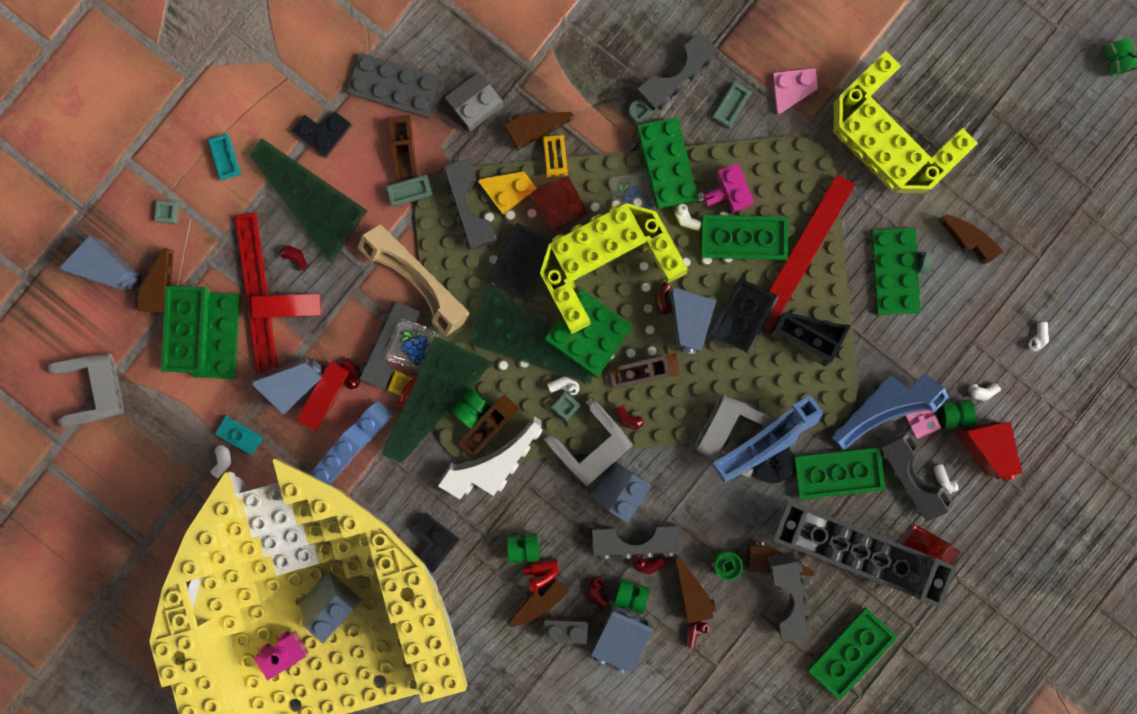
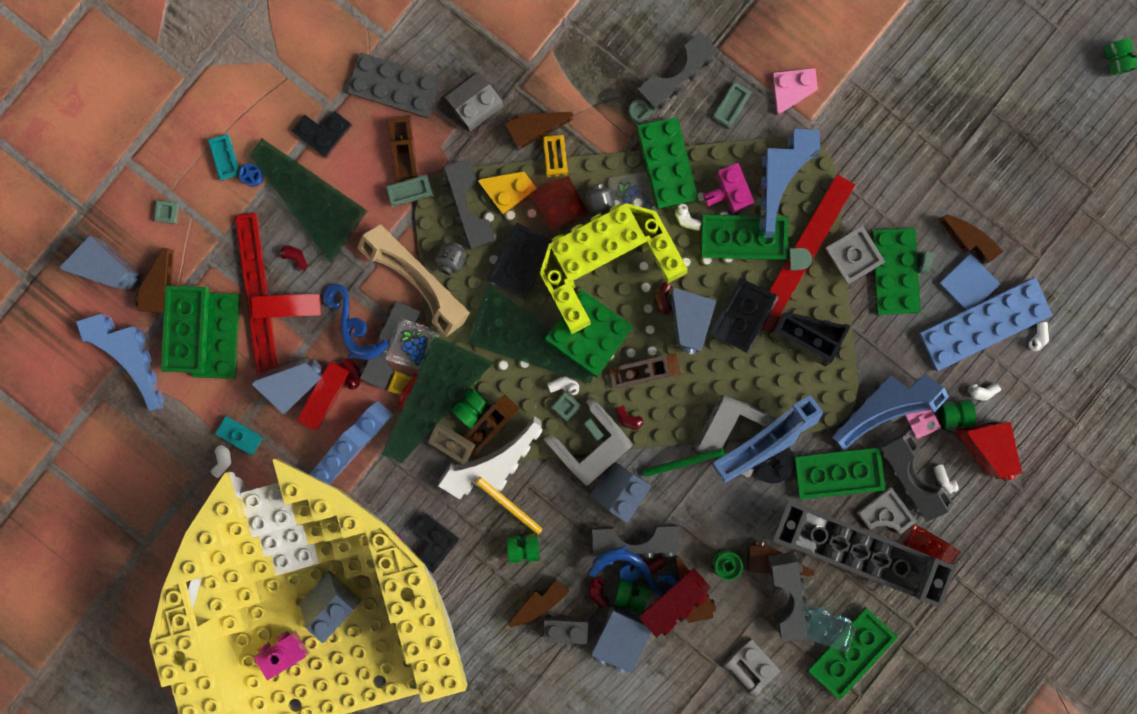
(104, 388): light grey connector -> none
(128, 350): none -> medium blue arch
(247, 175): none -> blue wheel
(347, 325): none -> blue plant
(450, 258): none -> dark grey head
(451, 443): none -> dark tan plate
(508, 505): none -> yellow bar
(547, 569): red plant -> none
(593, 429): none -> sand green tile
(599, 199): none -> dark grey head
(630, 574): none -> blue plant
(676, 603): none -> dark red brick
(683, 462): none -> green bar
(695, 630): dark red arm -> none
(757, 662): none -> light grey plate
(780, 168): none -> medium blue arch
(799, 259): none -> sand green tile
(830, 631): none -> clear light blue bracket
(854, 255): none -> light grey plate
(884, 144): neon yellow wedge -> none
(886, 511): none -> light grey tile
(969, 282): none -> medium blue tile
(985, 323): none -> medium blue plate

